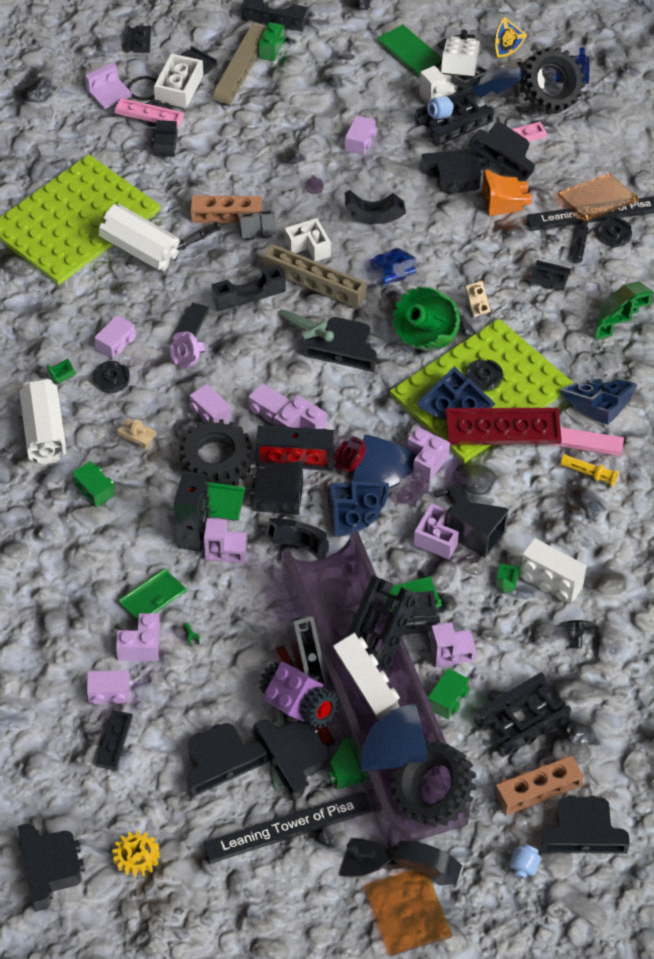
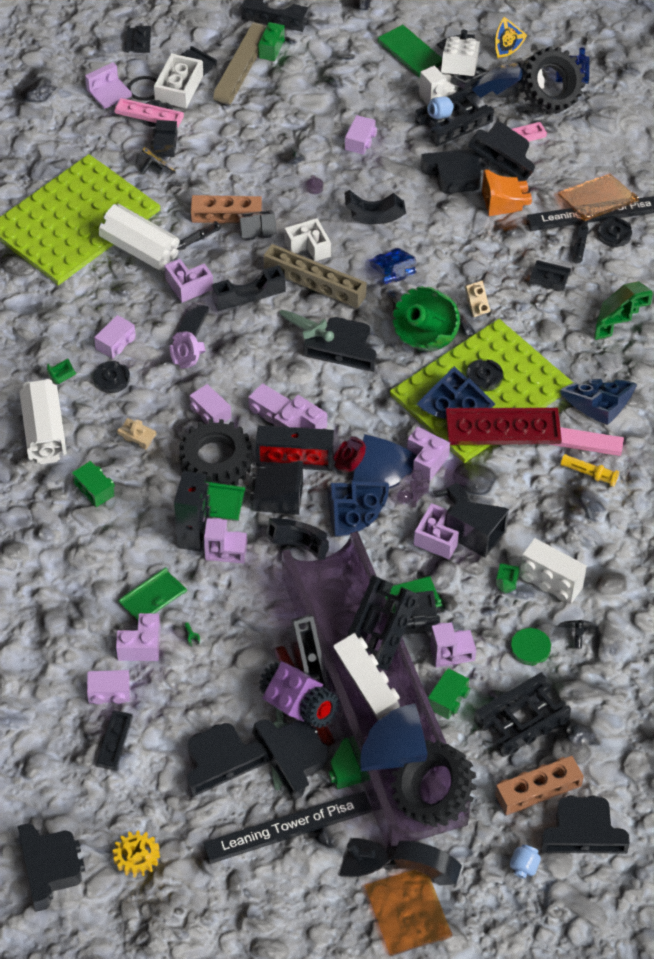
(150, 163): none -> black shield
(188, 283): none -> lavender brick
(531, 646): none -> green tile

